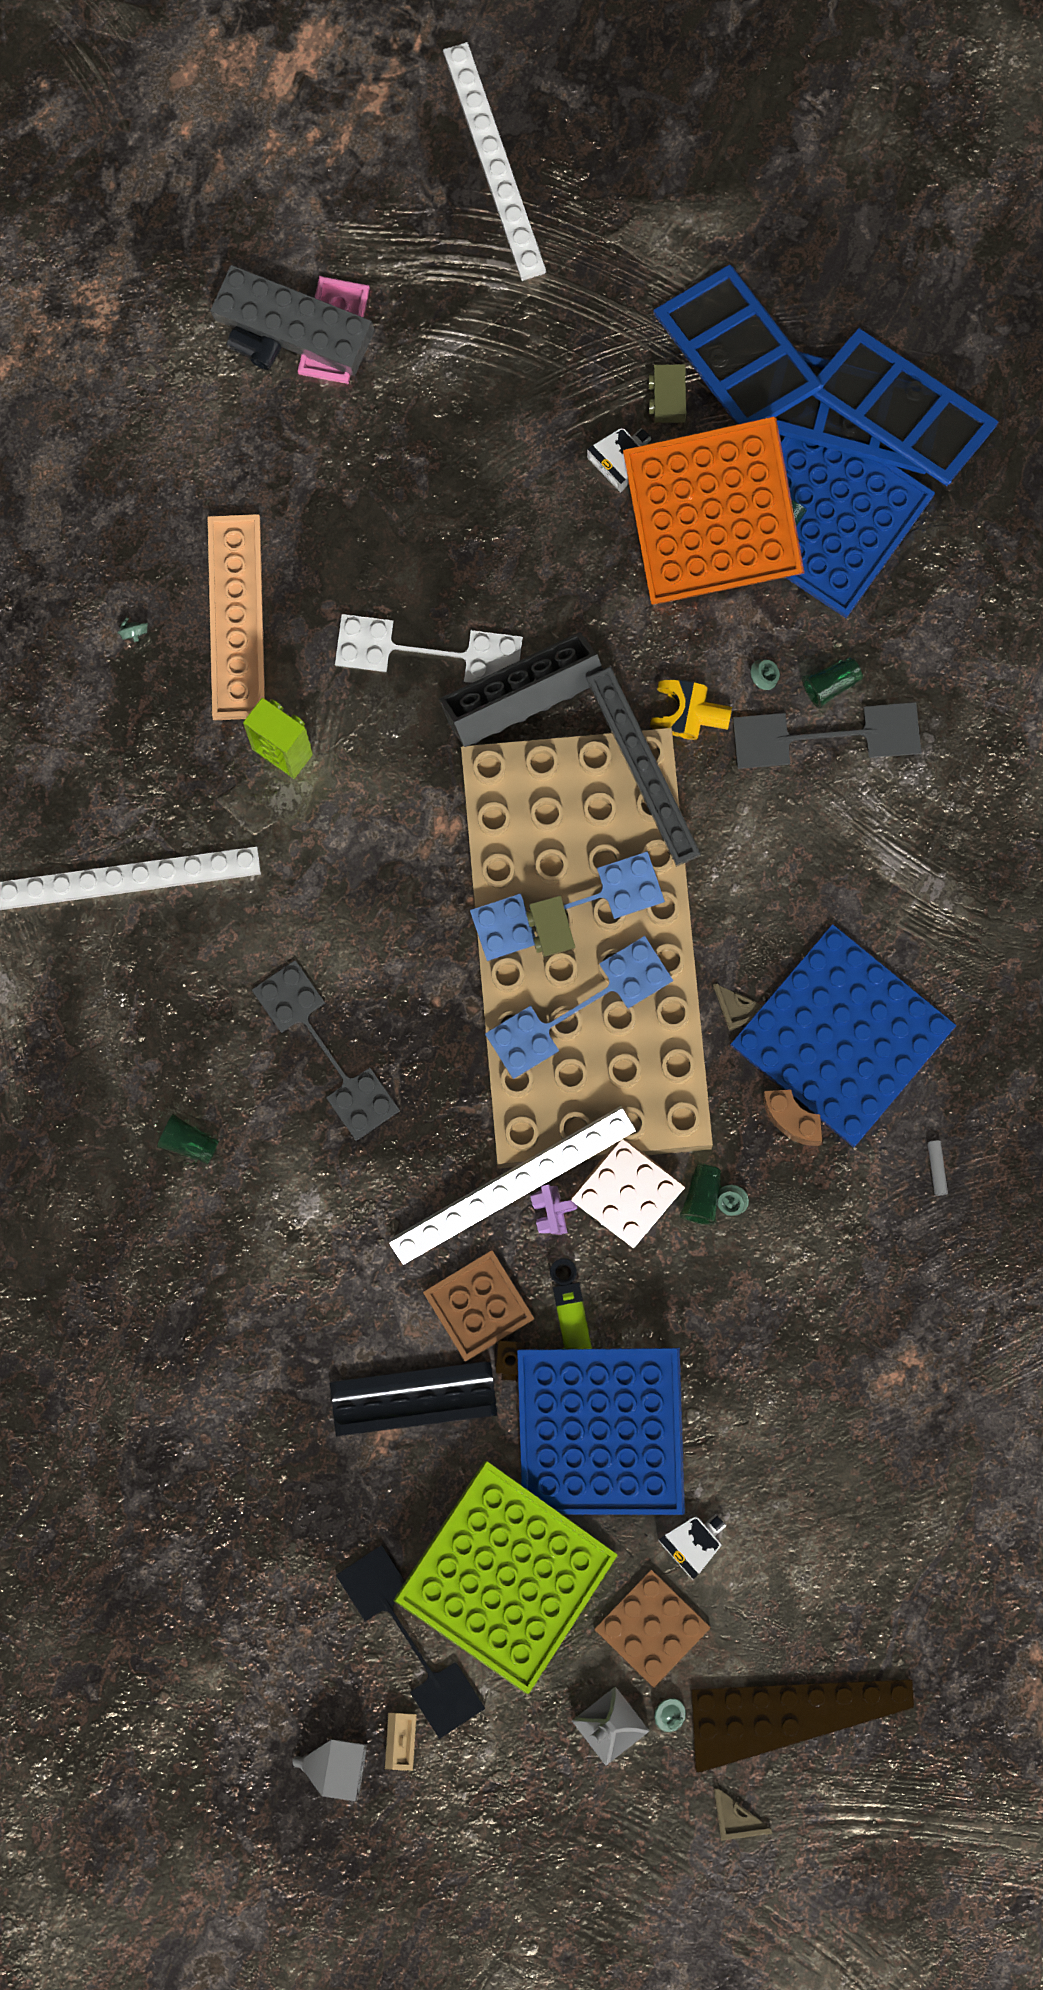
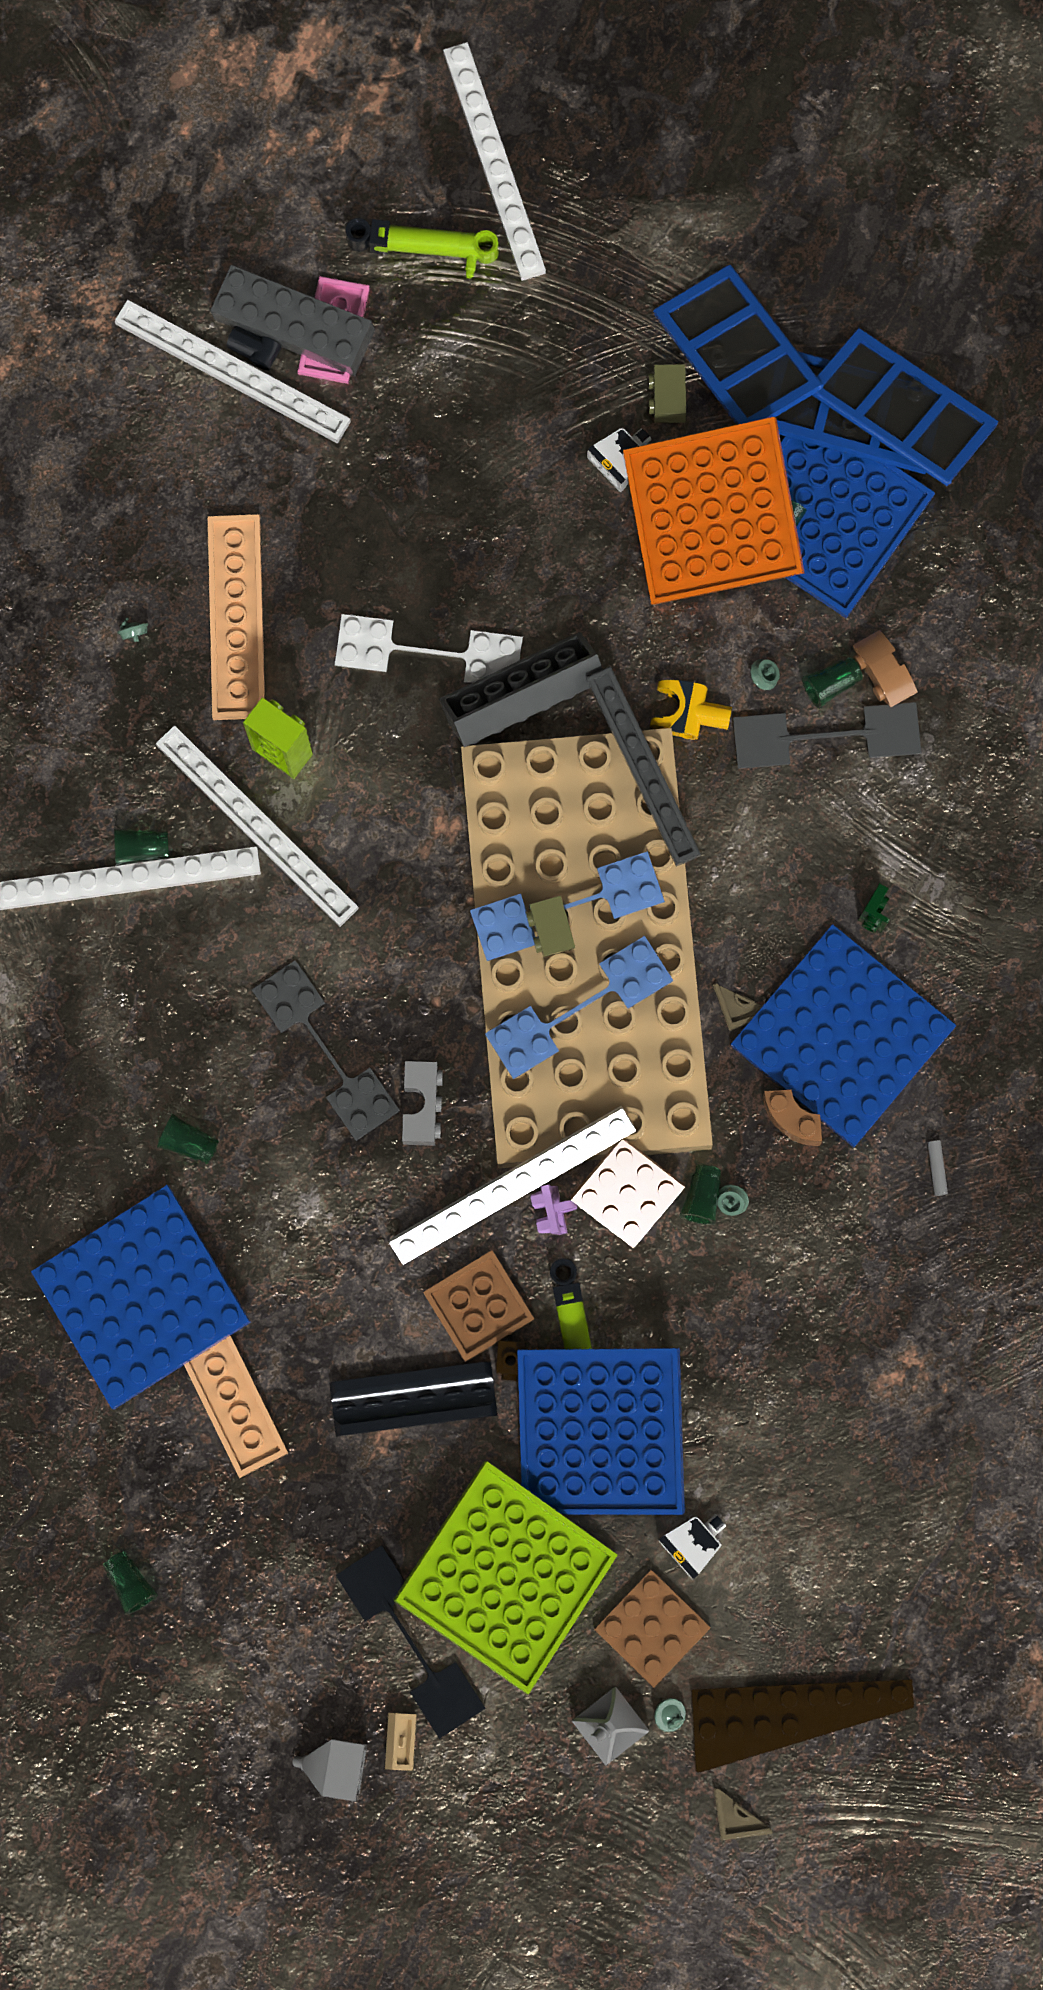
(128, 1583): none -> clear green plant
(140, 845): none -> clear green plant
(140, 1297): none -> blue plate
(232, 371): none -> white plate
(235, 1408): none -> light nougat plate
(257, 826): none -> white plate
(386, 237): none -> lime piece
(422, 1126): none -> light grey arch
(871, 916): none -> dark green bracket
(889, 678): none -> medium nougat brick

